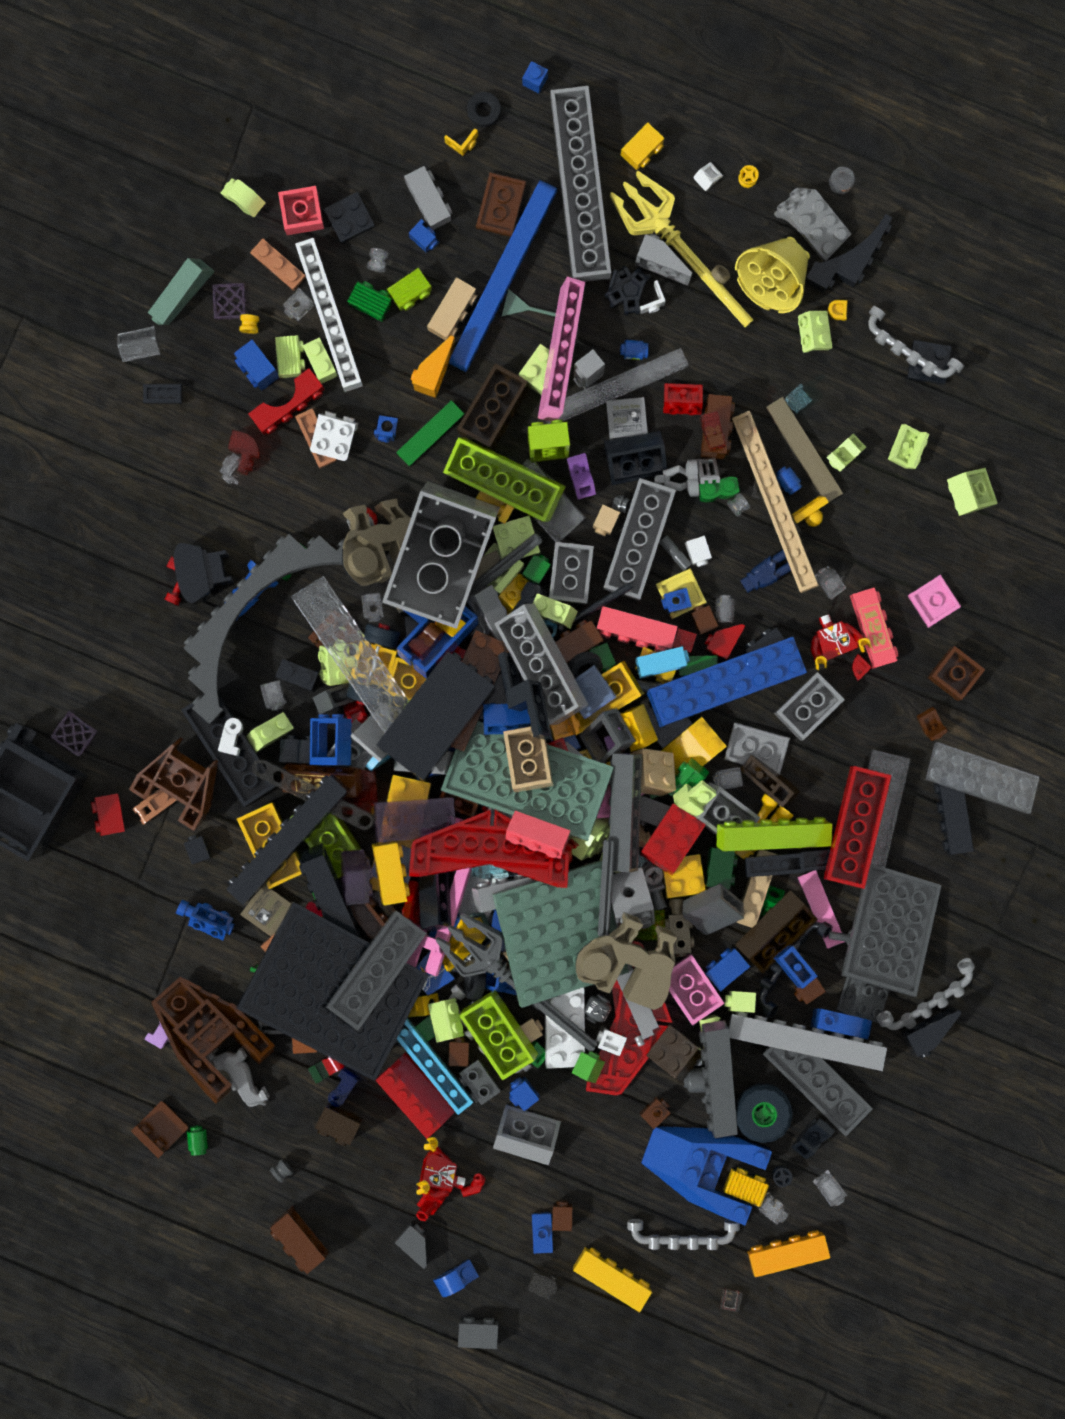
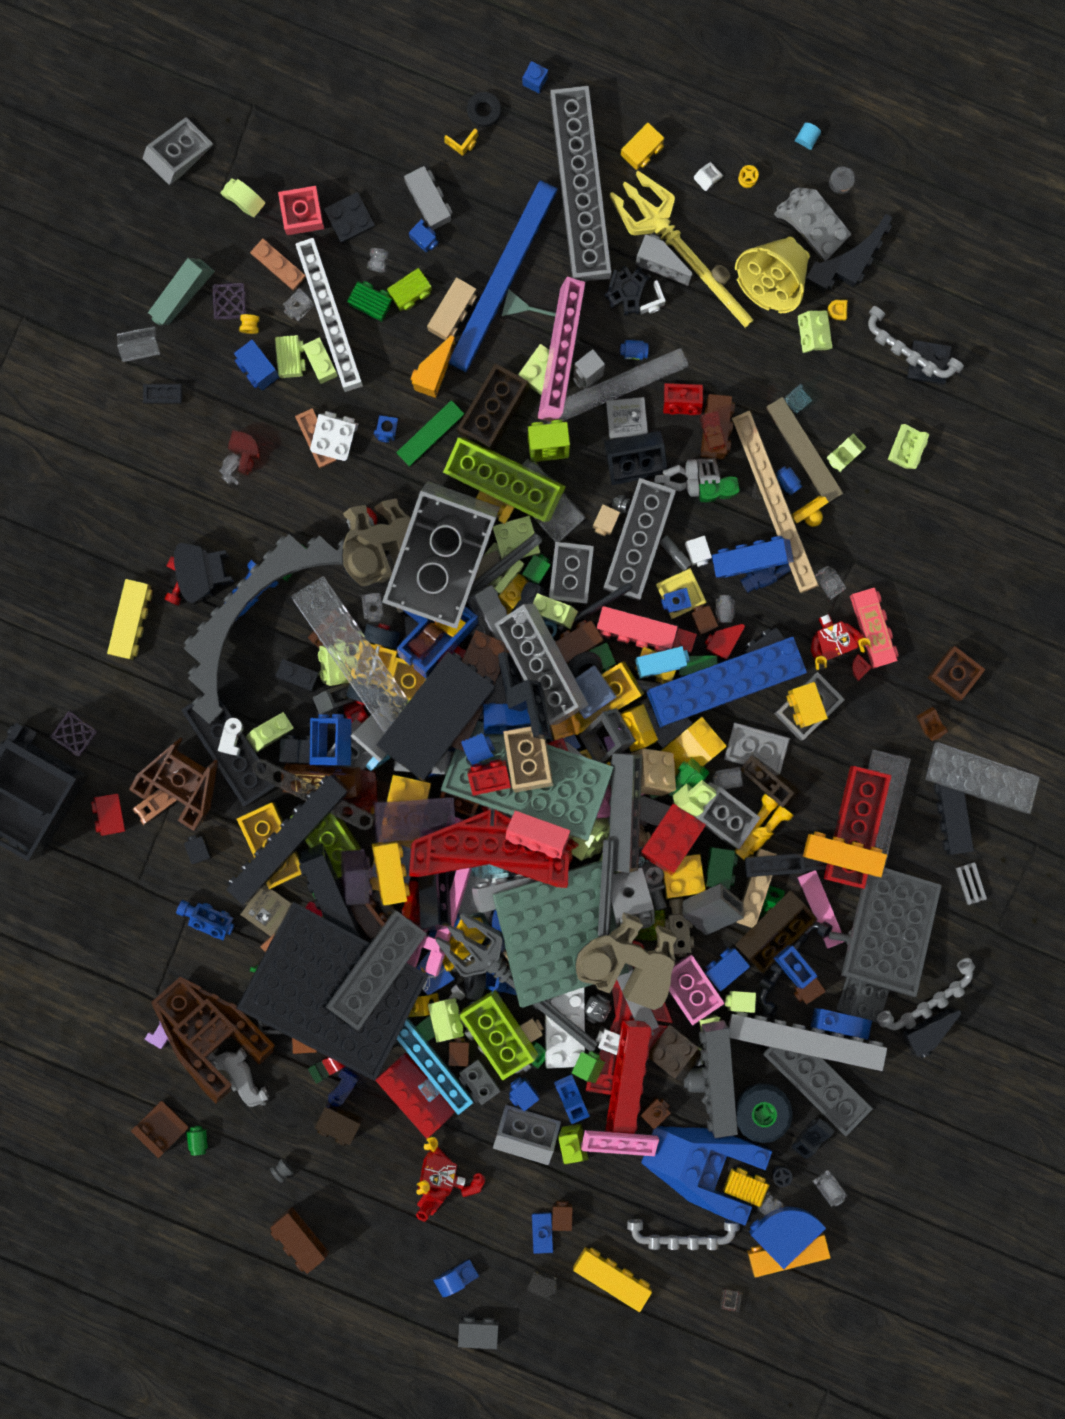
(129, 619): none -> light yellow brick
(176, 150): none -> light grey slope
(273, 695): clear brick -> none
(306, 388): red arch -> none
(413, 1243): dark grey slope -> none
(429, 1090): none -> clear slope
(478, 748): none -> blue brick
(488, 777): none -> red bracket
(501, 204): reddish brown tile -> none
(571, 1099): none -> blue brick
(571, 1144): none -> lime torso
(581, 476): medium lavender brick -> none
(619, 1143): none -> bright pink tile
(628, 1077): none -> red brick
(738, 505): clear wheel -> none
(752, 558): none -> blue brick
(774, 835): lime brick -> none
(786, 1233): none -> blue brick
(806, 705): none -> yellow brick
(808, 135): none -> medium azure brick
(845, 855): none -> light orange brick
(934, 601): bright pink tile -> none
(972, 491): yellowish green slope -> none
(978, 881): none -> light grey tile

